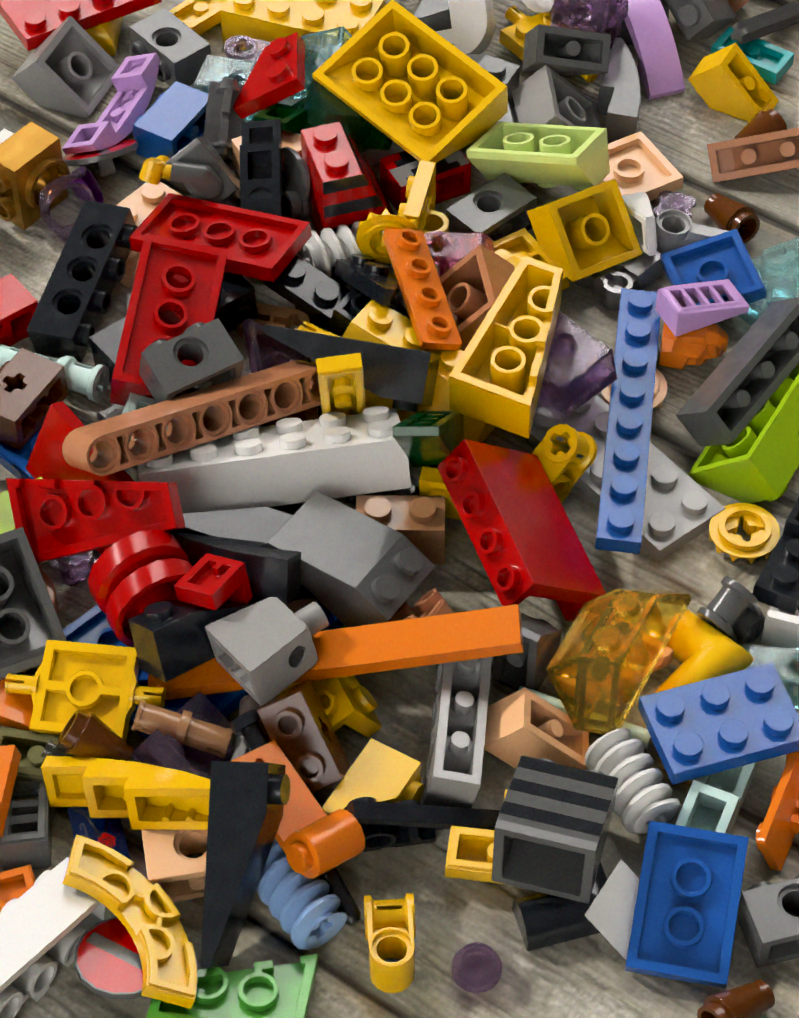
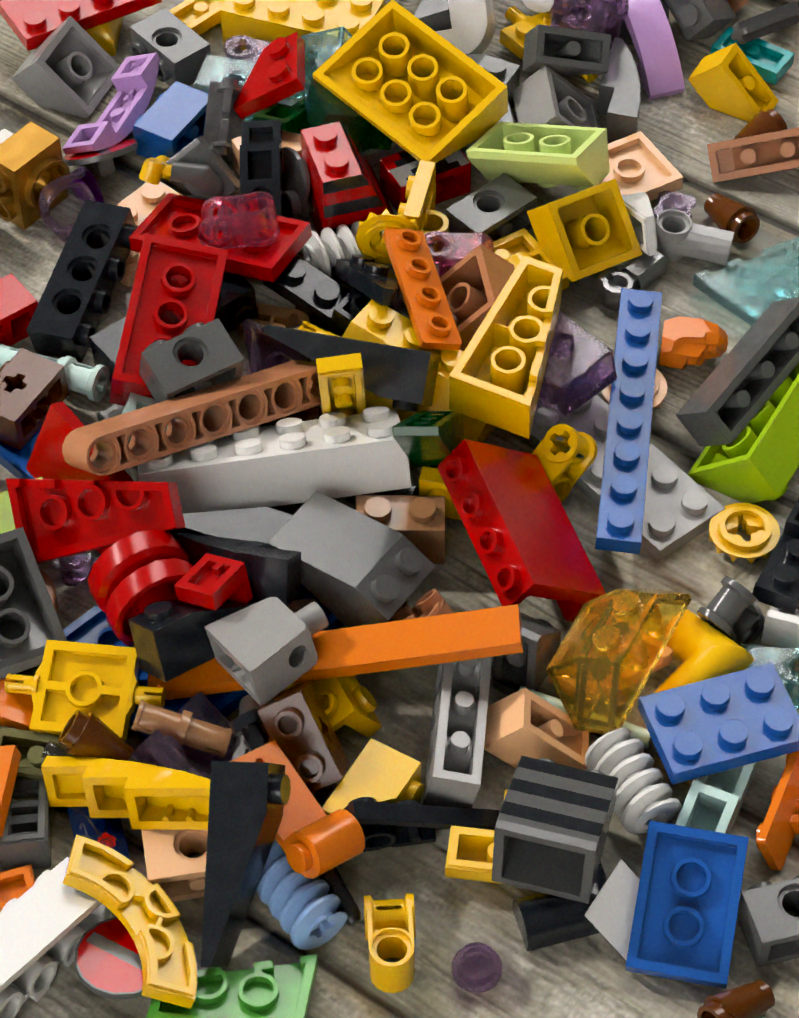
(242, 218): none -> clear pink piece
(681, 314): lavender slope -> none
(713, 260): blue tile -> none

